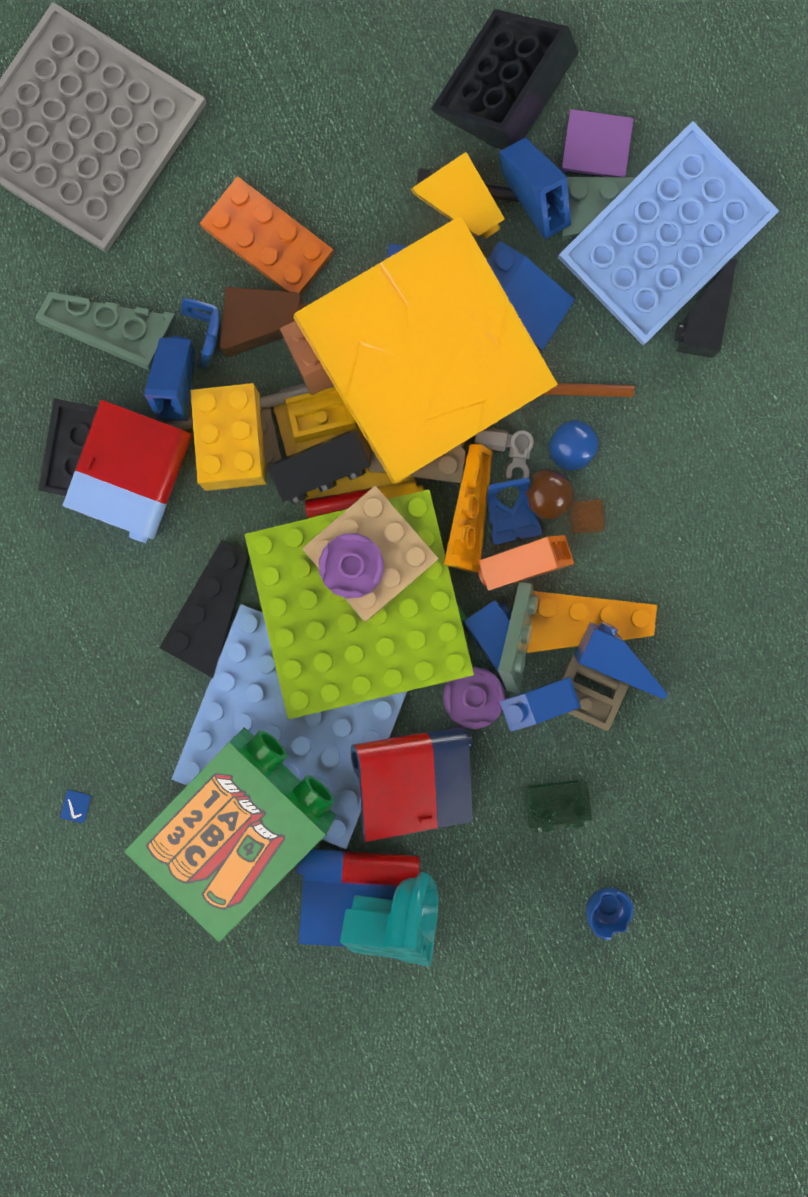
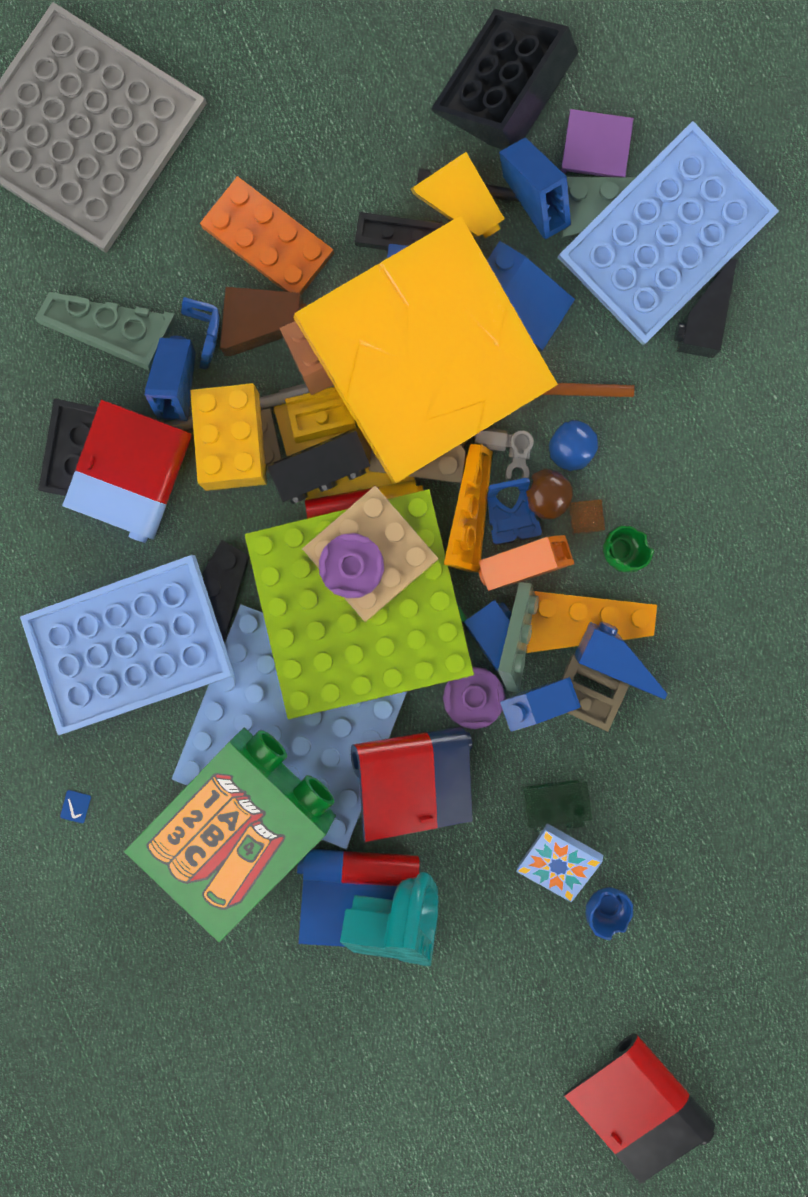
(127, 645): none -> light blue plate
(380, 230): none -> black plate
(559, 863): none -> tile
(627, 549): none -> green hair
(641, 1110): none -> door

